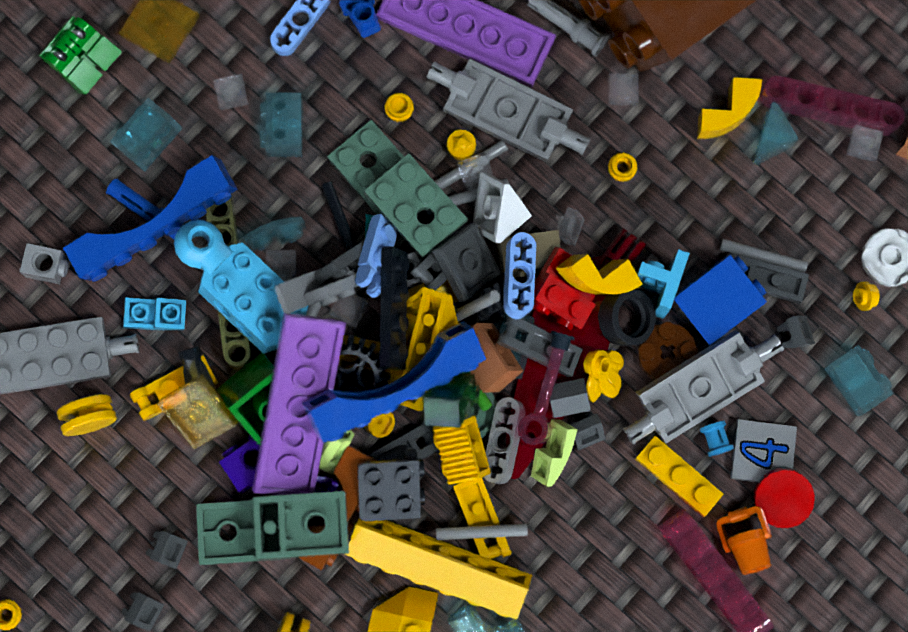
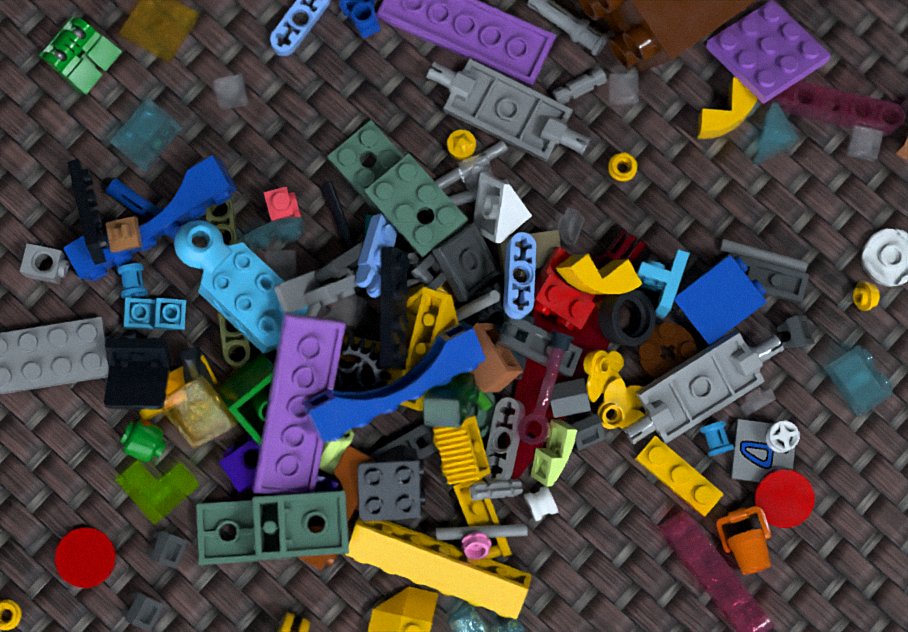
(85, 557): none -> red tile
(86, 415): yellow head -> none
(89, 218): none -> black plate
(123, 234): none -> medium nougat tile
(132, 280): none -> dark azure bush
(137, 373): none -> black bracket
(143, 440): none -> green head
(154, 496): none -> clear neon green plate
(281, 204): none -> coral brick
(283, 125): clear light blue brick -> none
(381, 425): yellow tile -> none
(399, 107): yellow plate -> none
(476, 545): none -> bright pink plate
(495, 489): none -> light grey axle
(540, 503): none -> white wheel
(579, 86): none -> light grey axle
(623, 401): none -> yellow plate
(757, 400): none -> clear plate
(768, 51): none -> medium lavender plate
(788, 435): none -> white wheel

